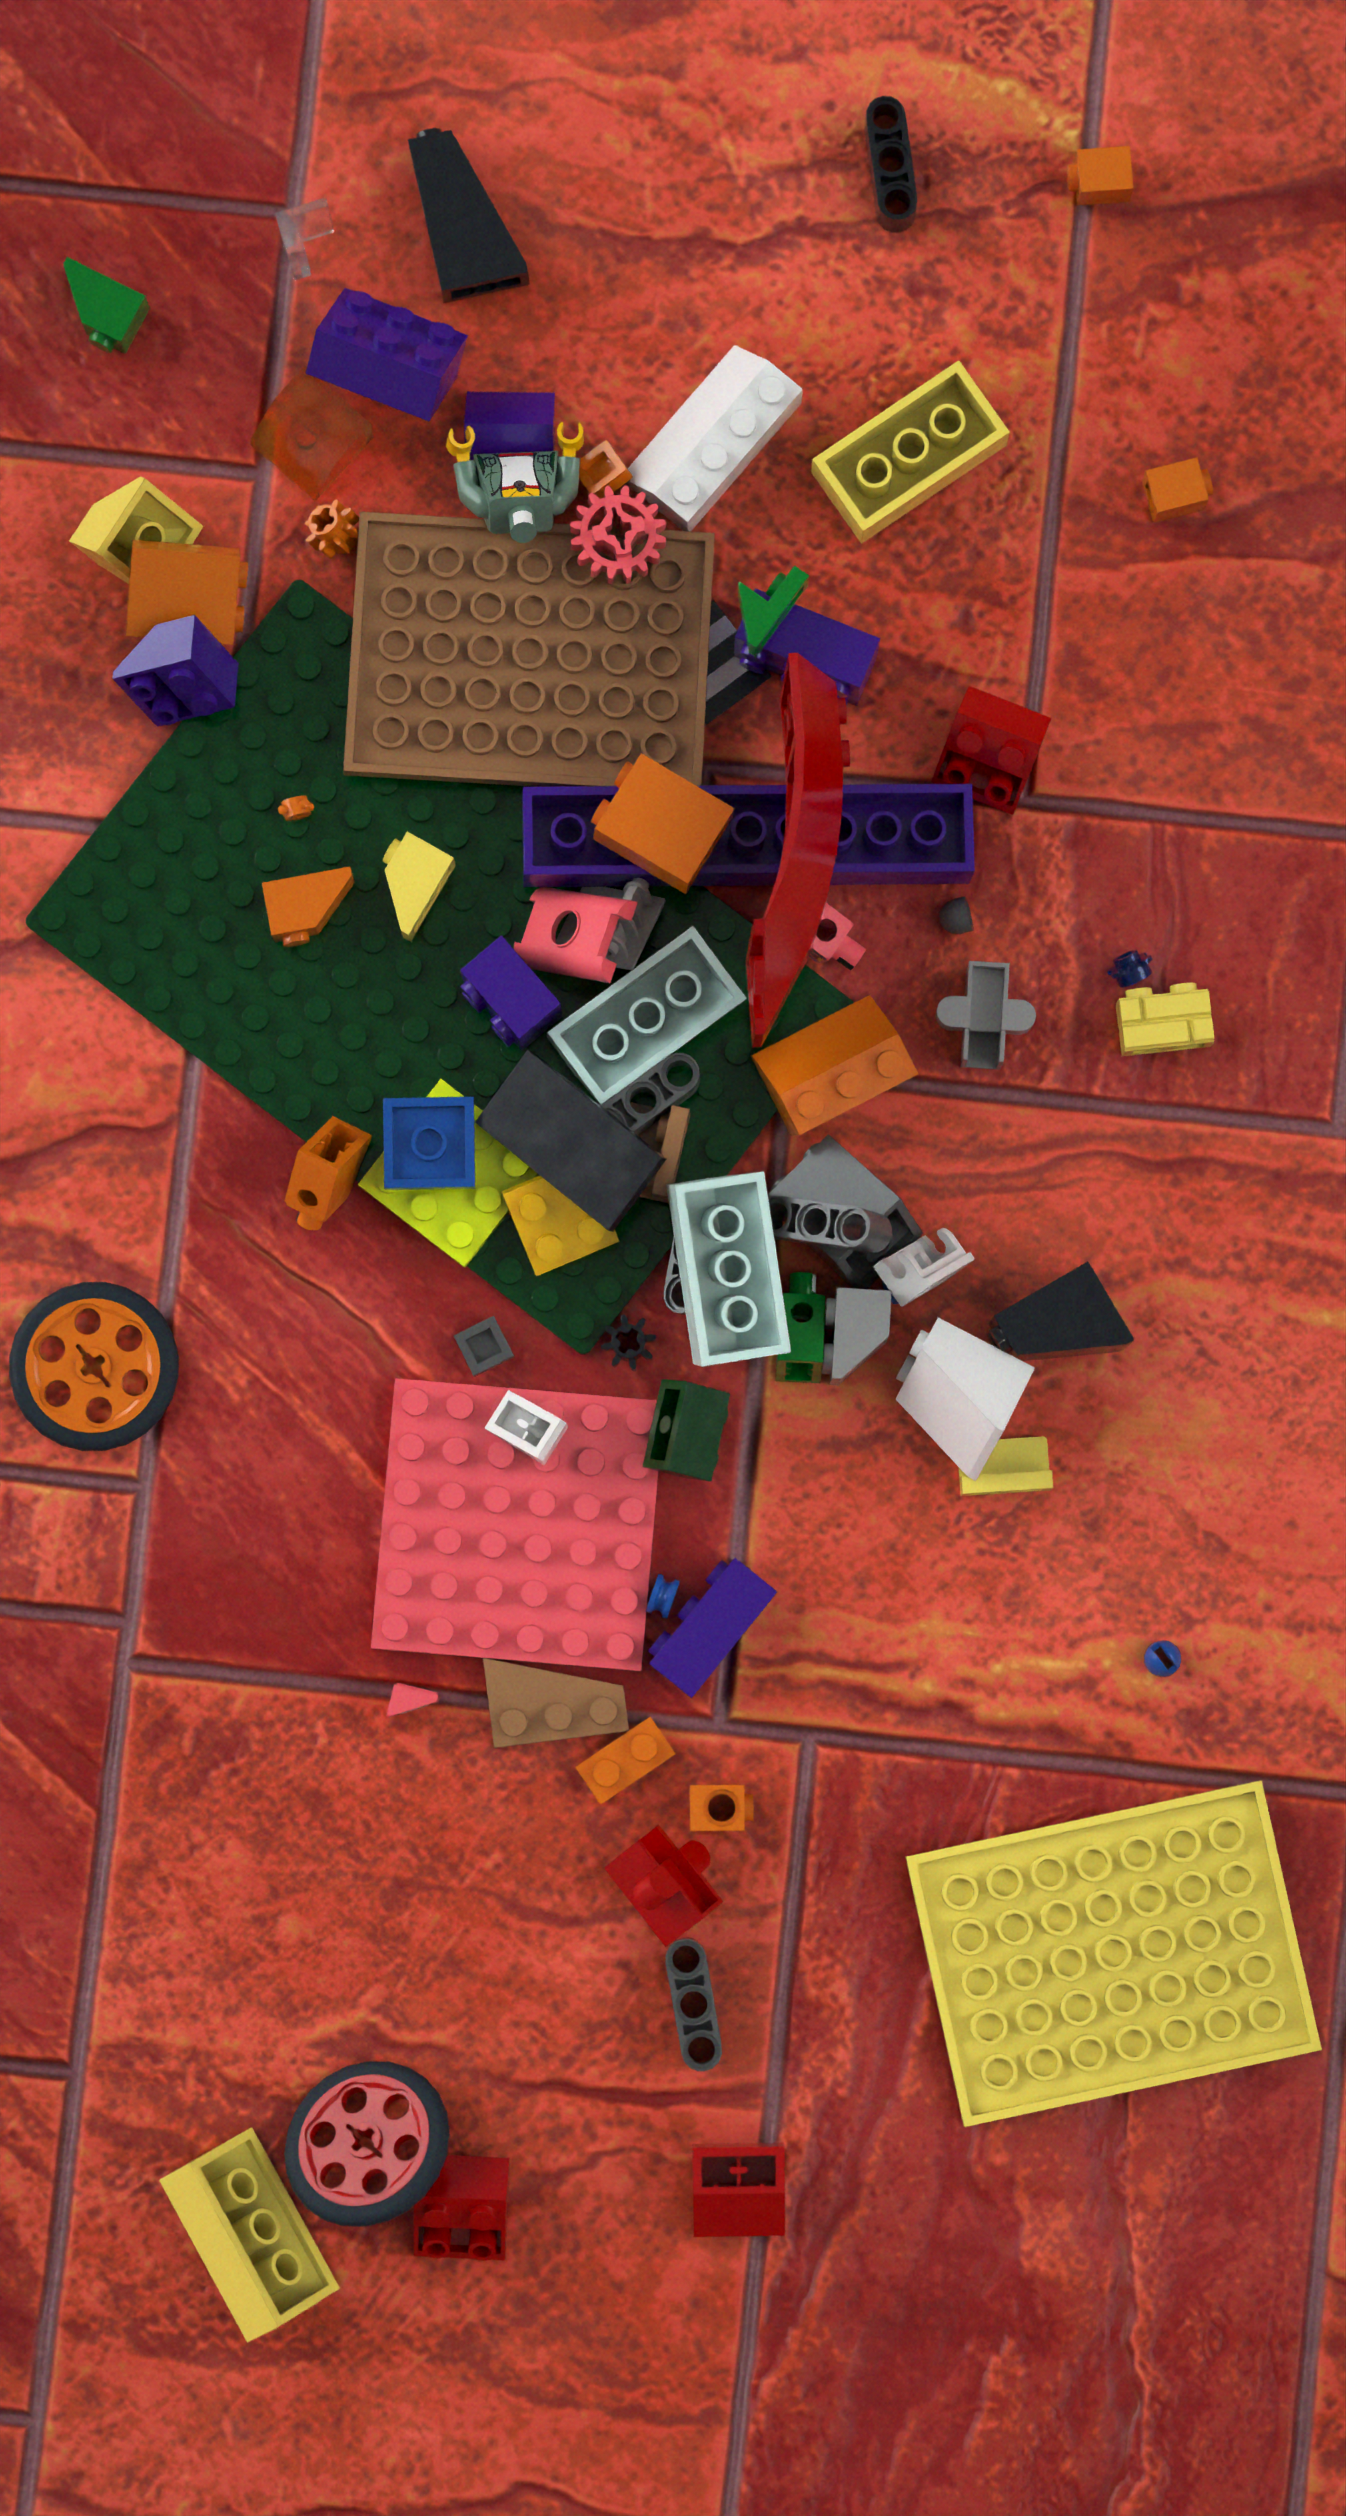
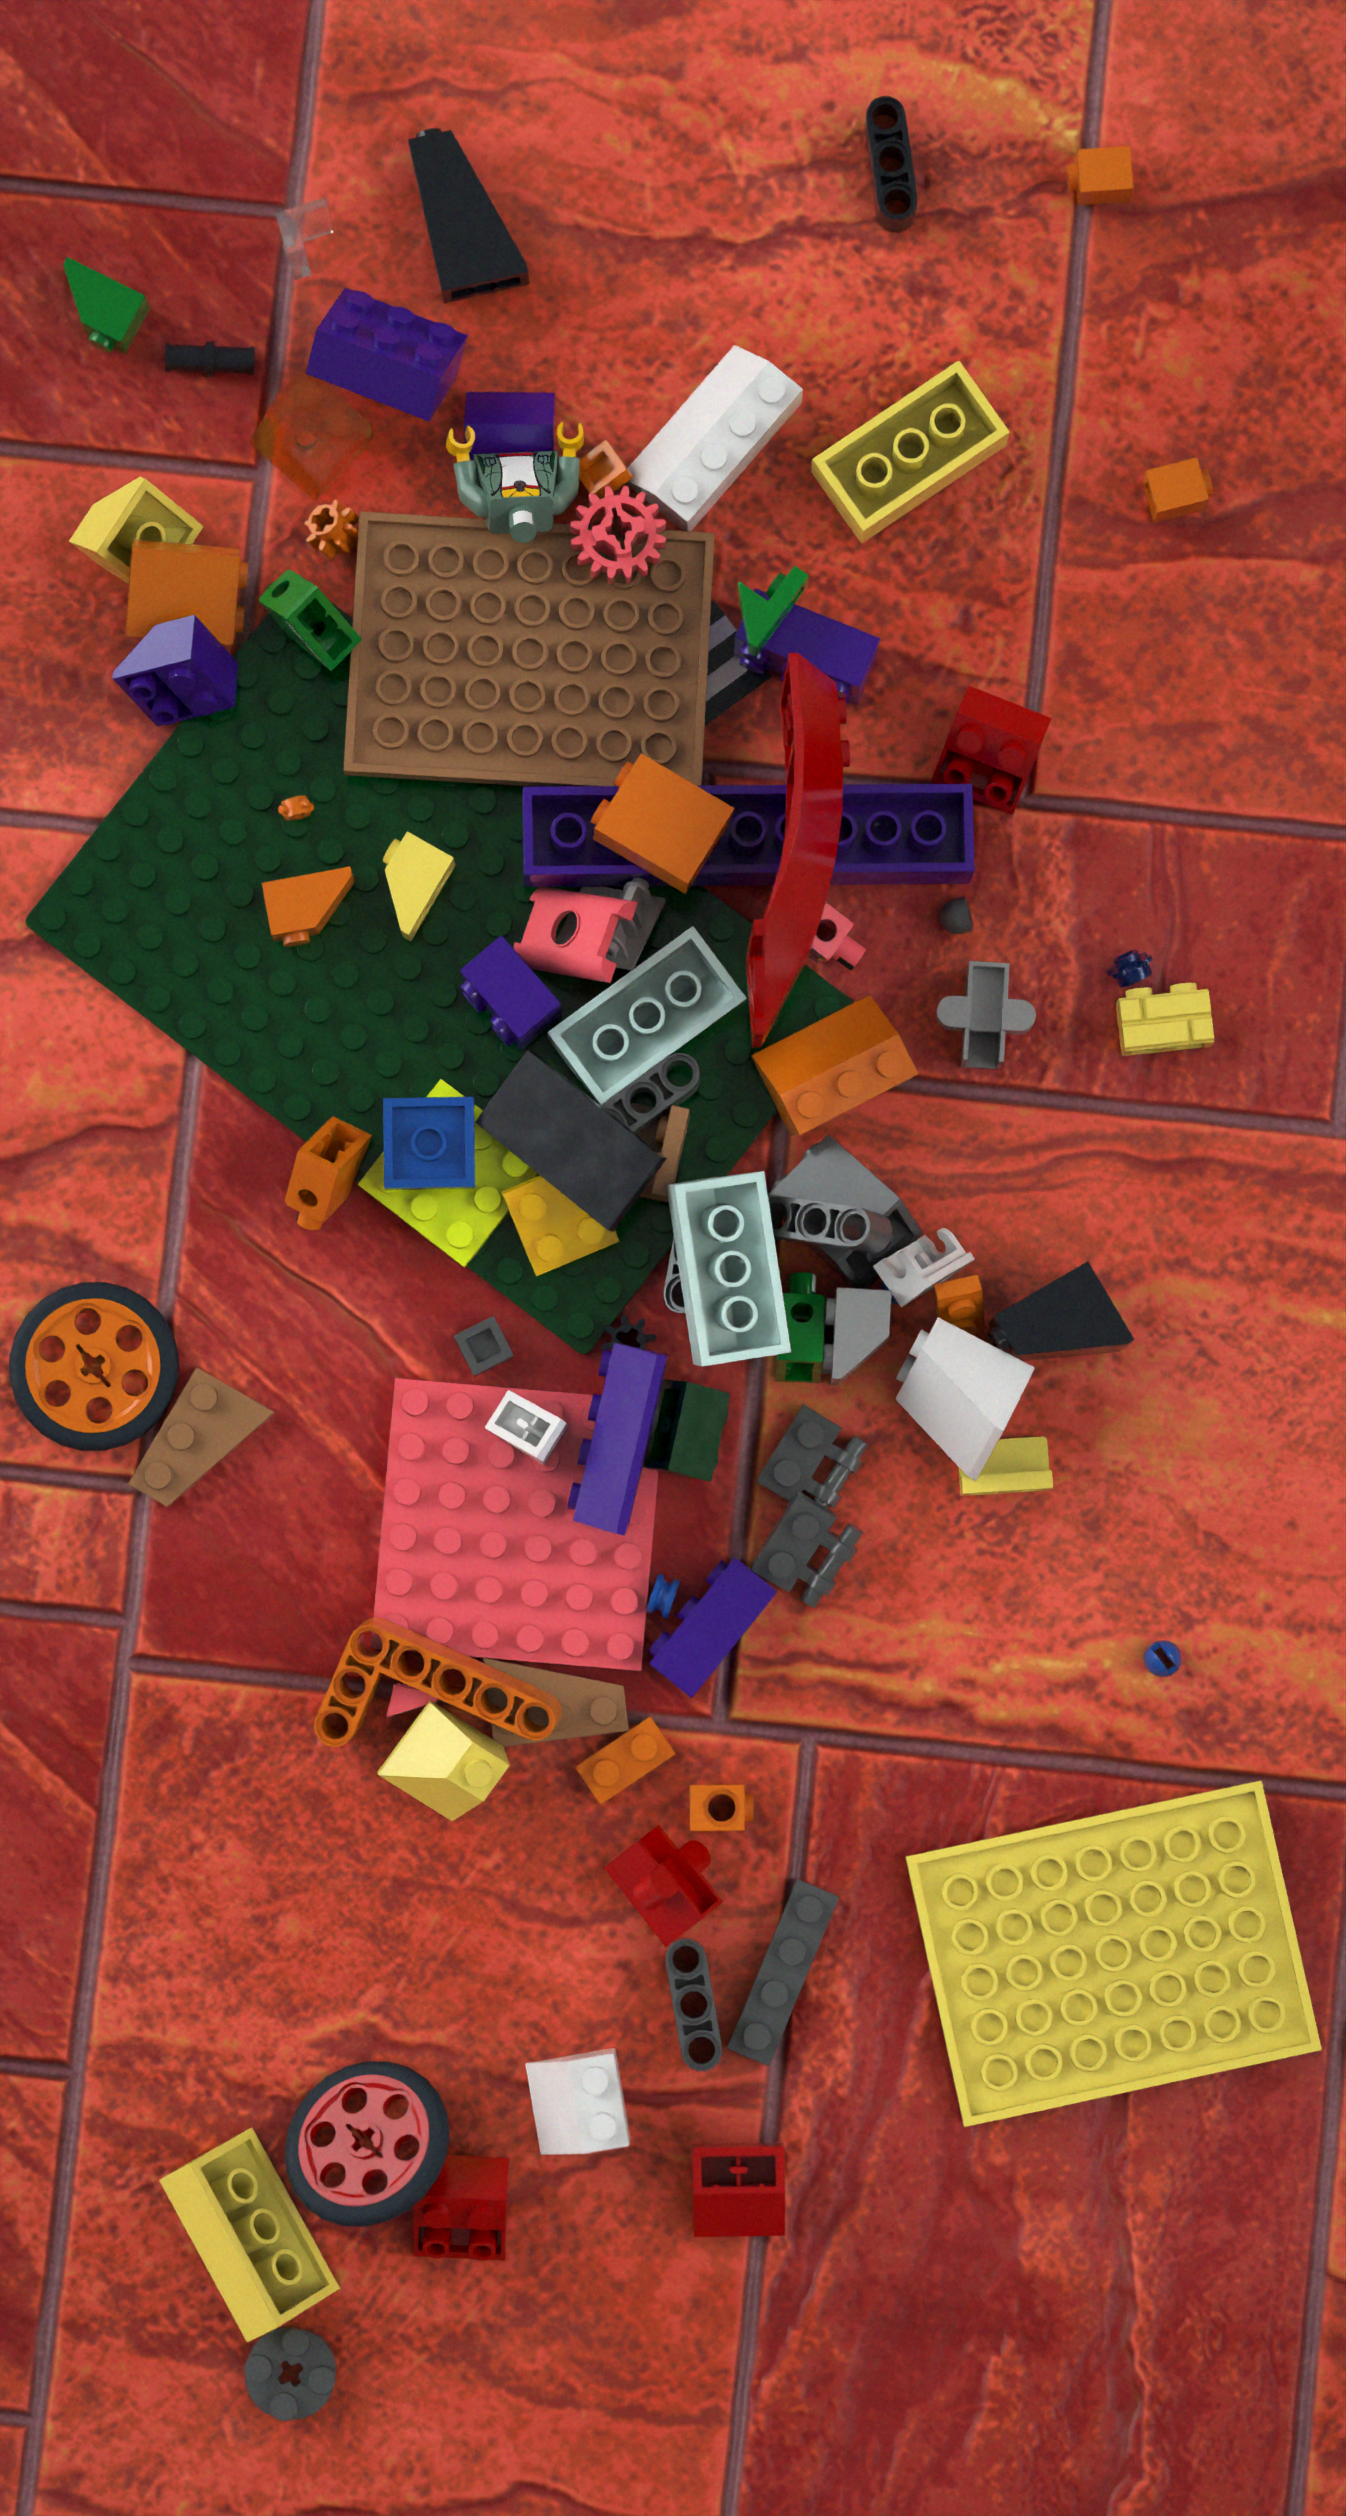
(196, 1435): none -> medium nougat wing
(209, 359): none -> black pin
(297, 606): none -> green torso
(317, 2378): none -> dark grey plate
(431, 1680): none -> orange beam
(445, 1763): none -> light yellow slope
(578, 2103): none -> white slope
(619, 1437): none -> dark purple slope
(783, 1972): none -> dark grey plate
(795, 1540): none -> dark grey plate
(800, 1454): none -> dark grey plate
(961, 1303): none -> orange plate

